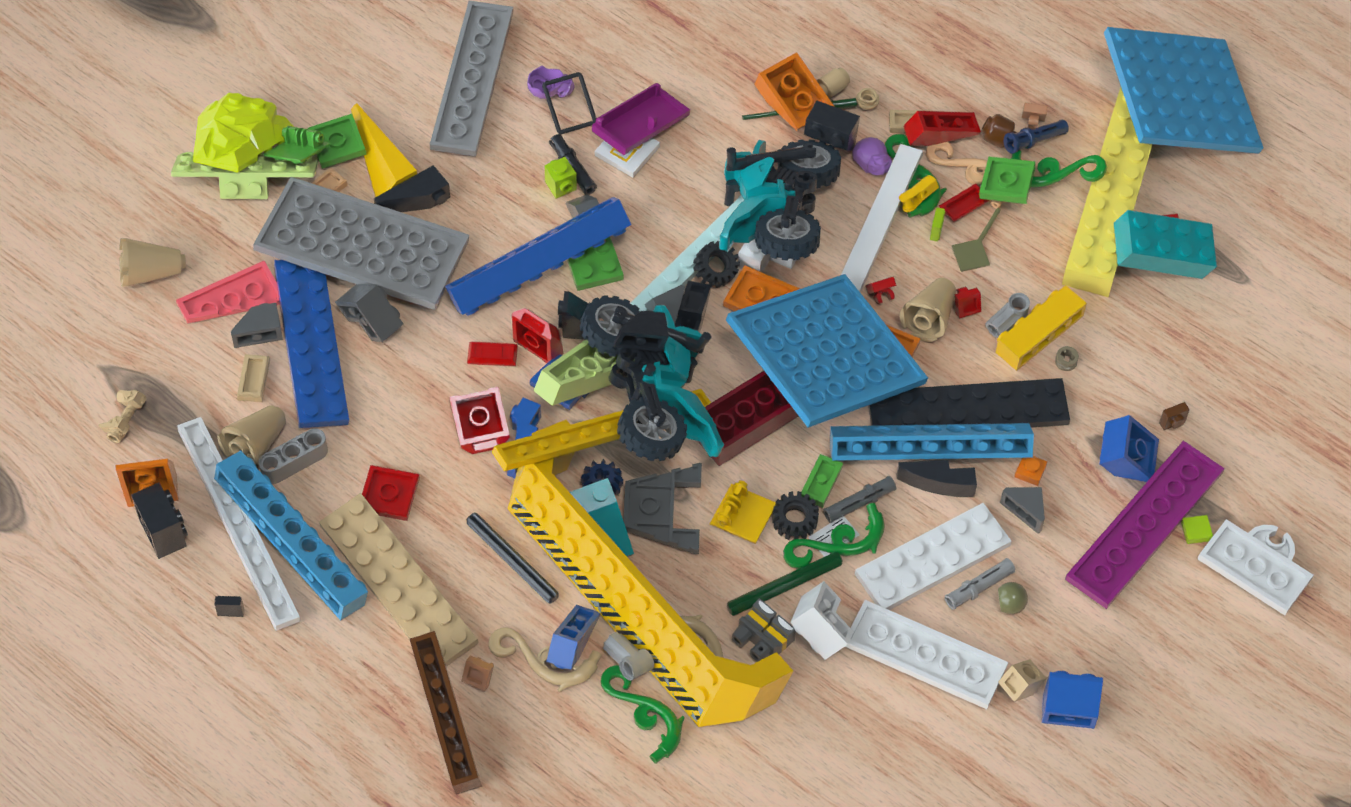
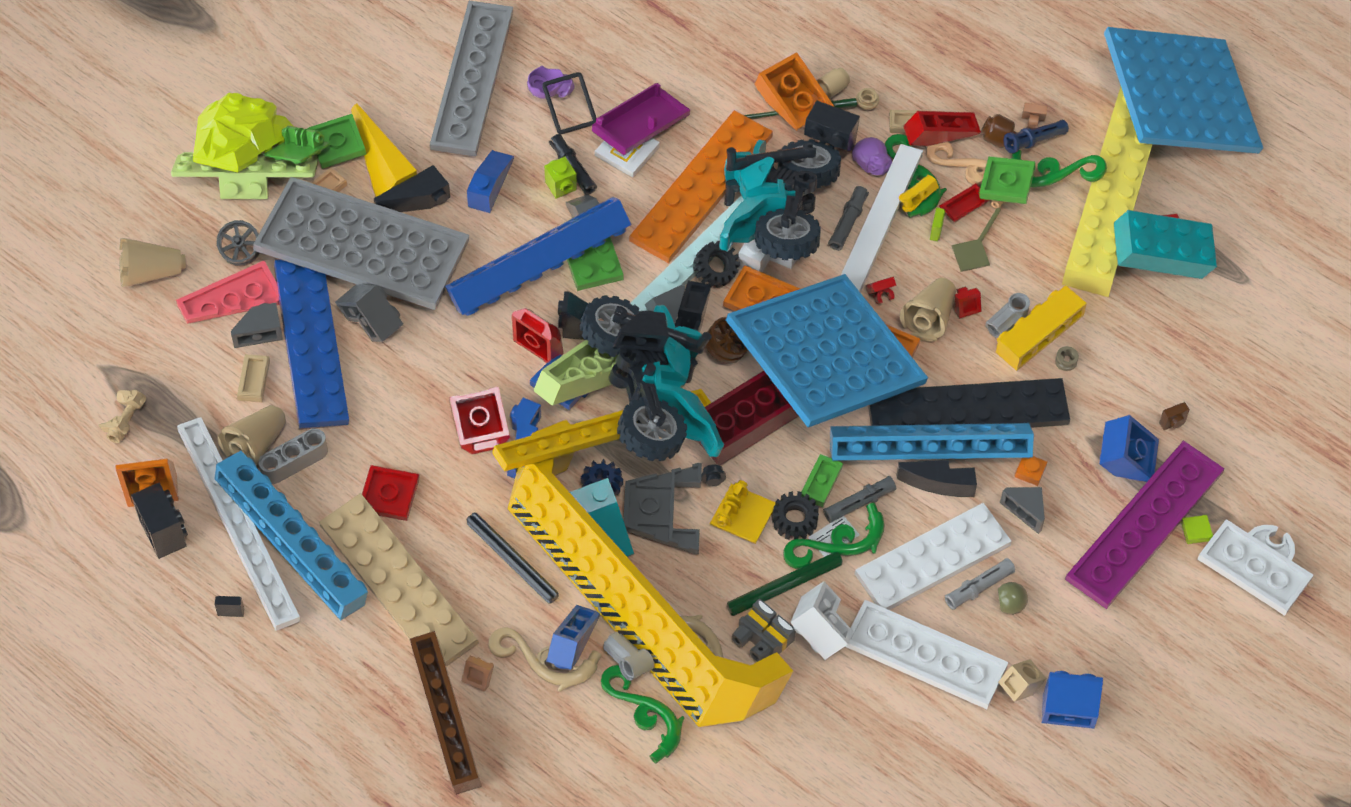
(238, 242): none -> dark grey wheel
(488, 181): none -> blue slope
(492, 353): red tile -> none
(696, 189): none -> orange plate
(713, 475): none -> black plate
(728, 341): none -> reddish brown wheel
(852, 210): none -> dark grey pin

